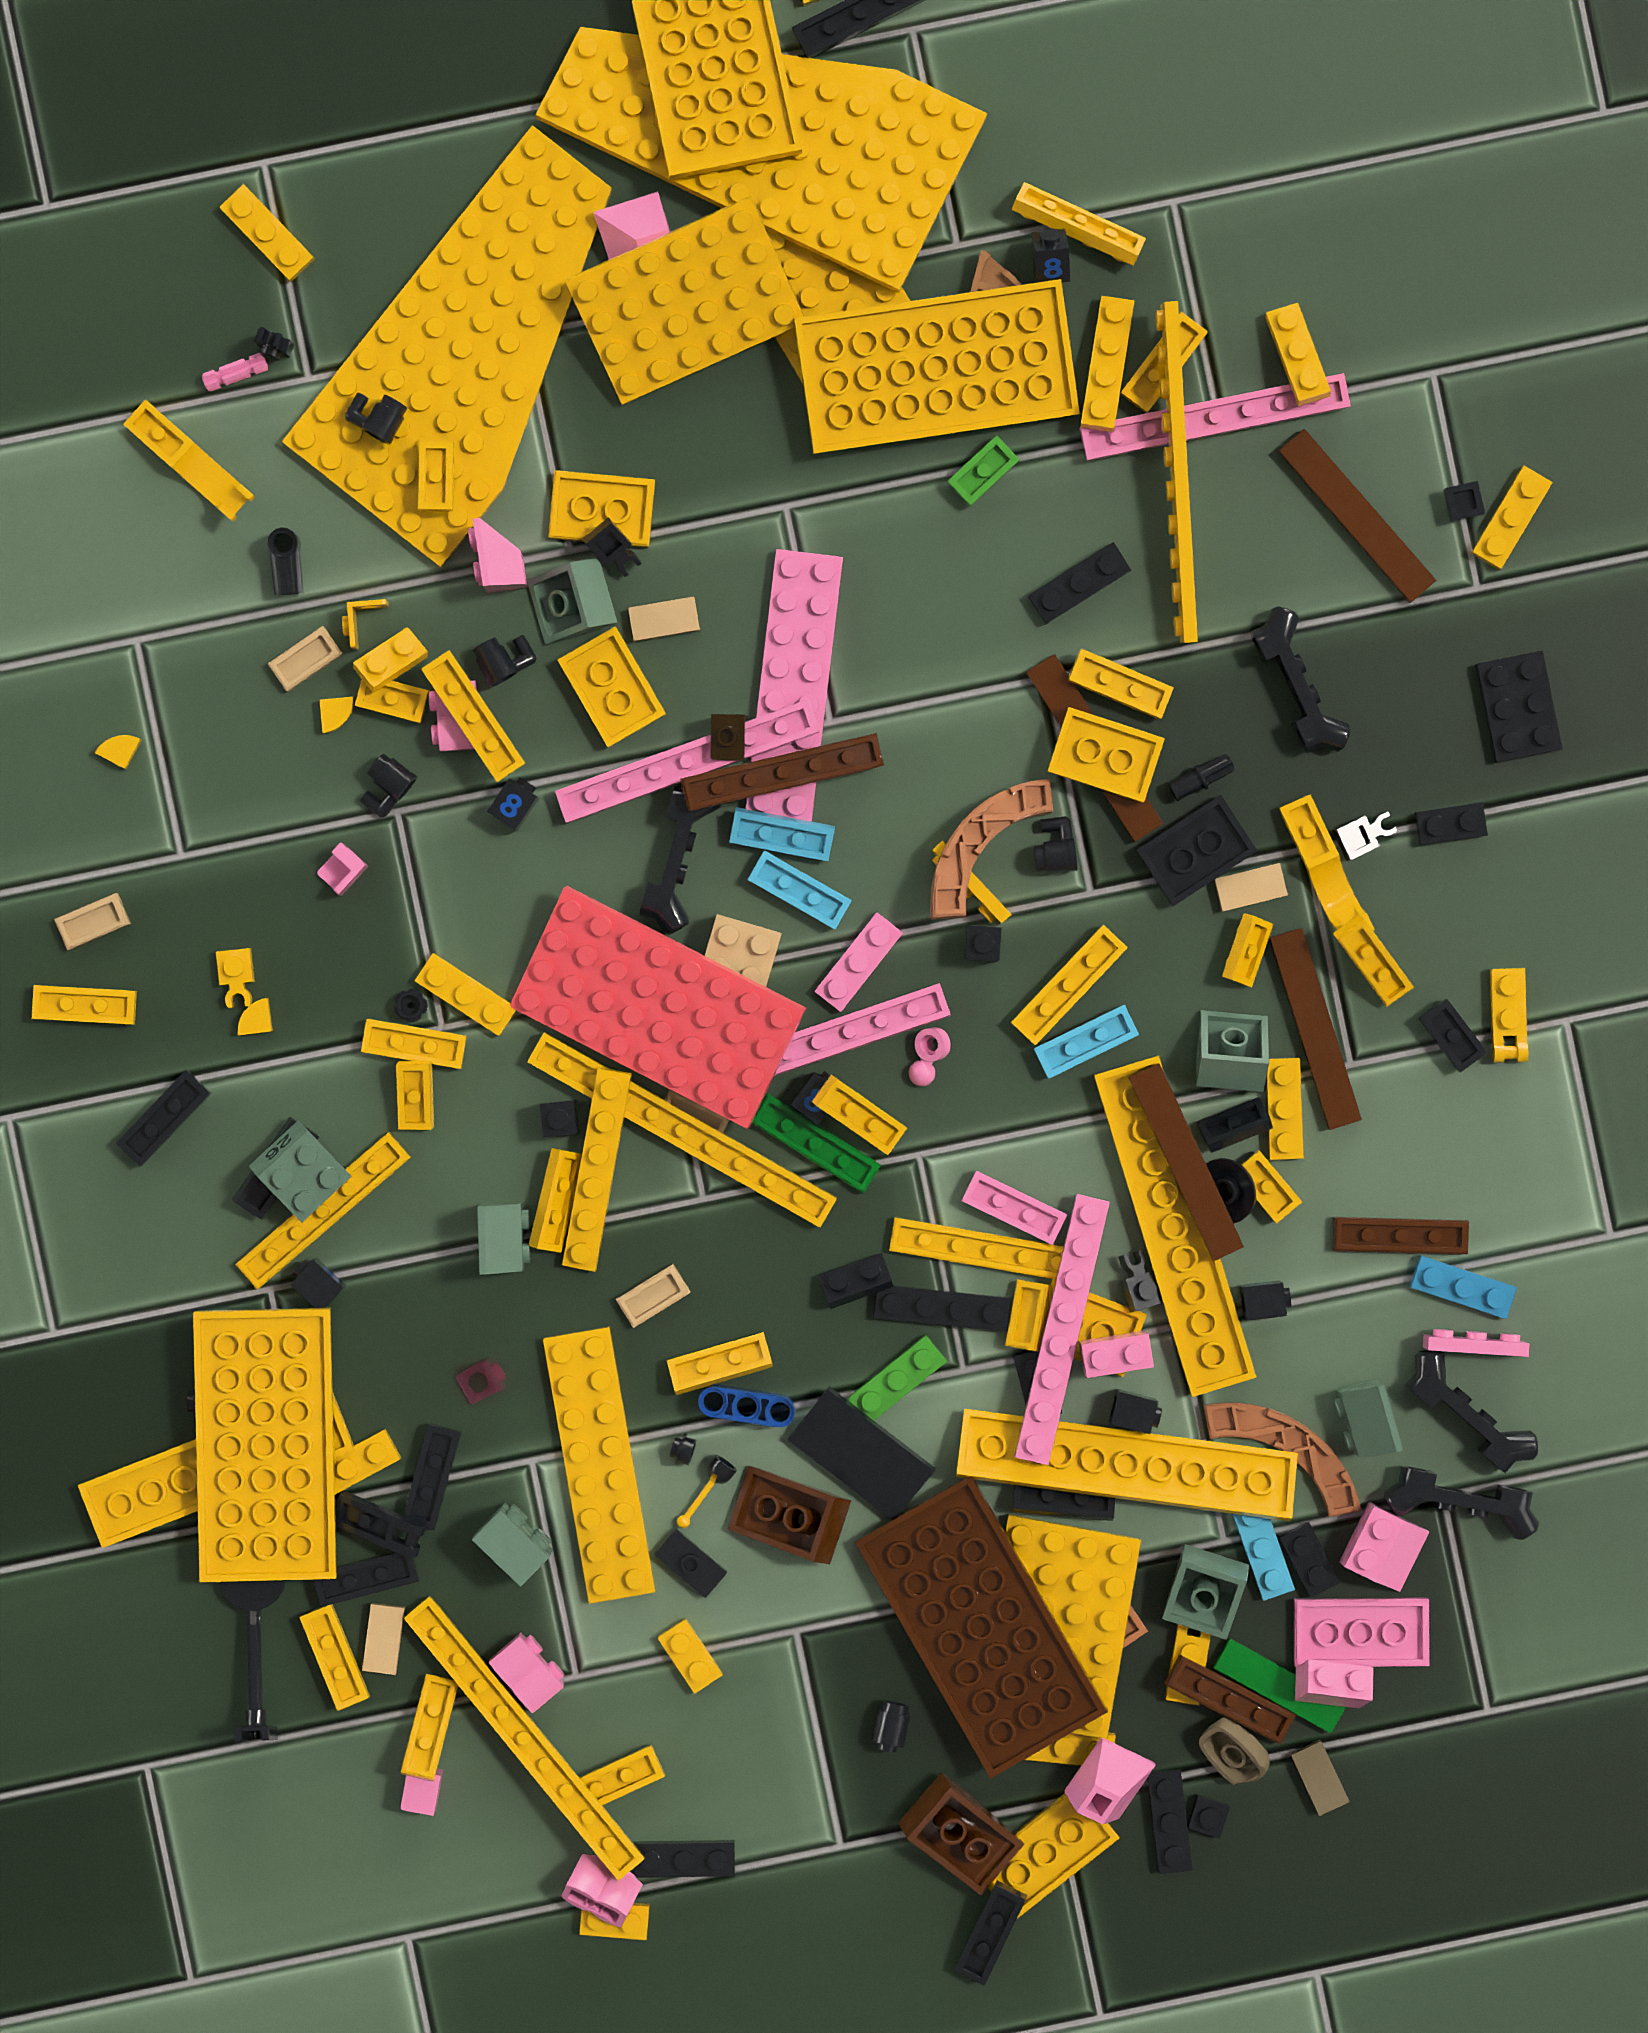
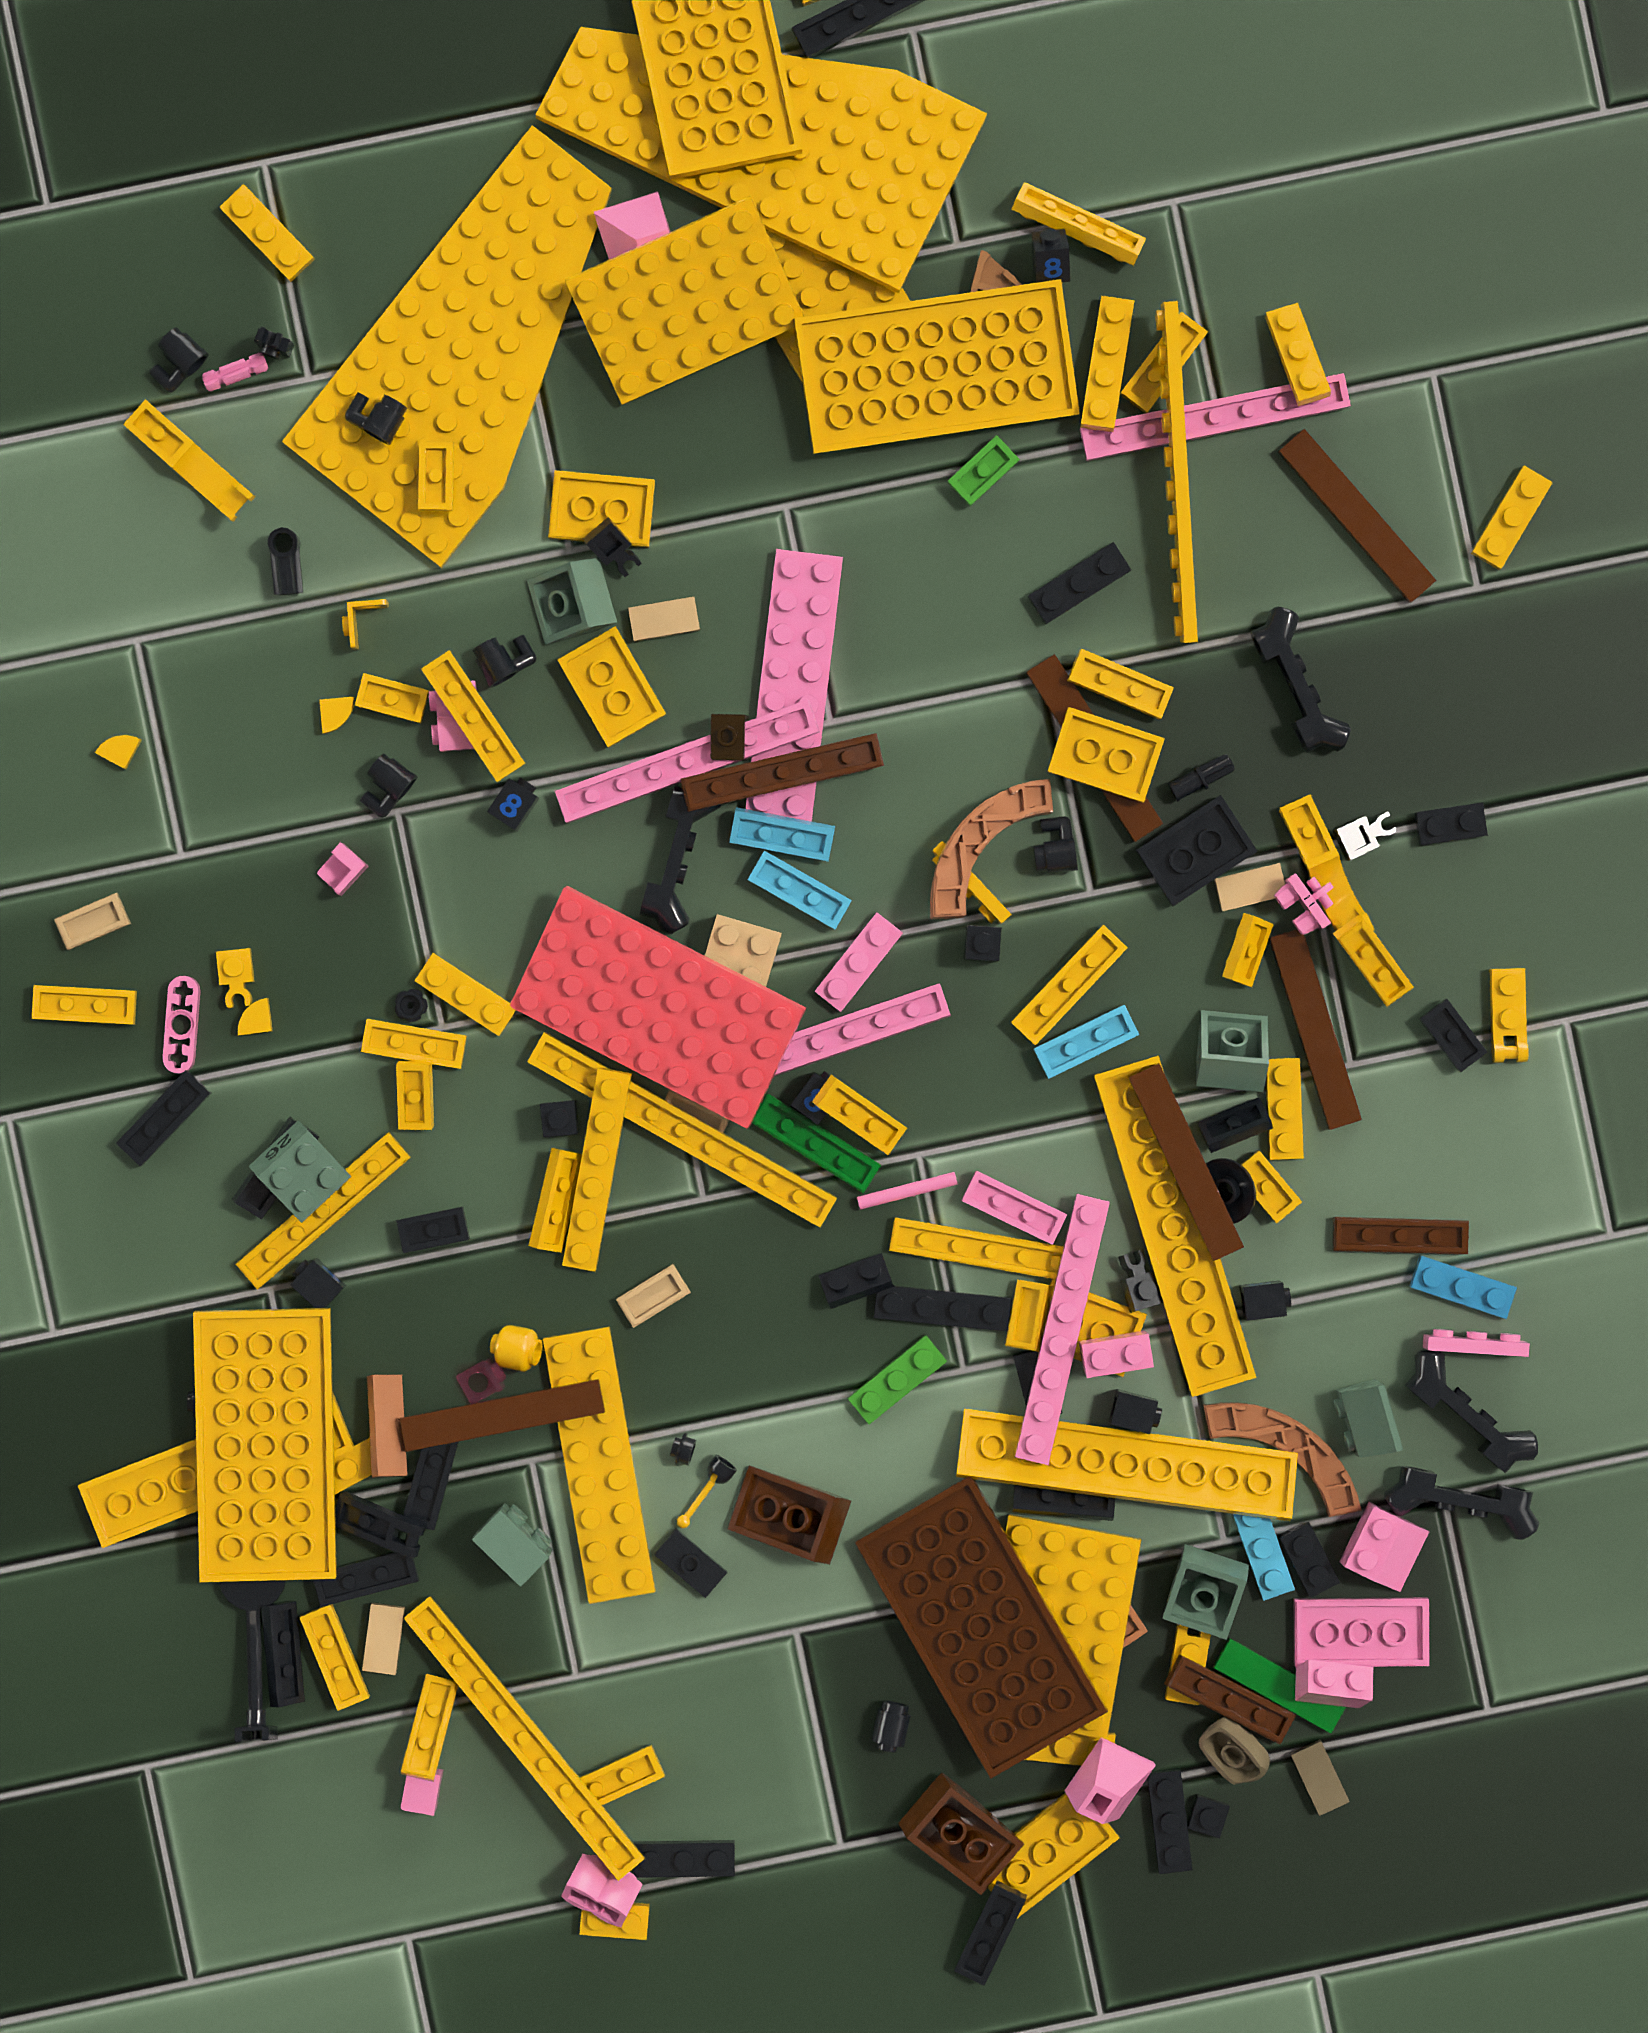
(173, 998): none -> bright pink beam
(183, 354): none -> black piece
(283, 1654): none -> black plate
(305, 659): tan tile -> none
(386, 1436): none -> nougat tile
(390, 659): yellow plate -> none
(433, 1229): none -> black plate
(499, 561): bright pink slope -> none
(502, 1237): sand green slope -> none
(502, 1415): none -> reddish brown tile
(516, 1348): none -> yellow head
(527, 1672): bright pink brick -> none
(690, 1655): yellow plate -> none
(719, 1363): yellow plate -> none
(730, 1411): blue beam -> none
(861, 1453): black tile -> none
(907, 1190): none -> bright pink bar
(922, 1070): bright pink plate -> none
(1295, 891): none -> bright pink hips
(1464, 501): black plate -> none
(1518, 706): black plate -> none

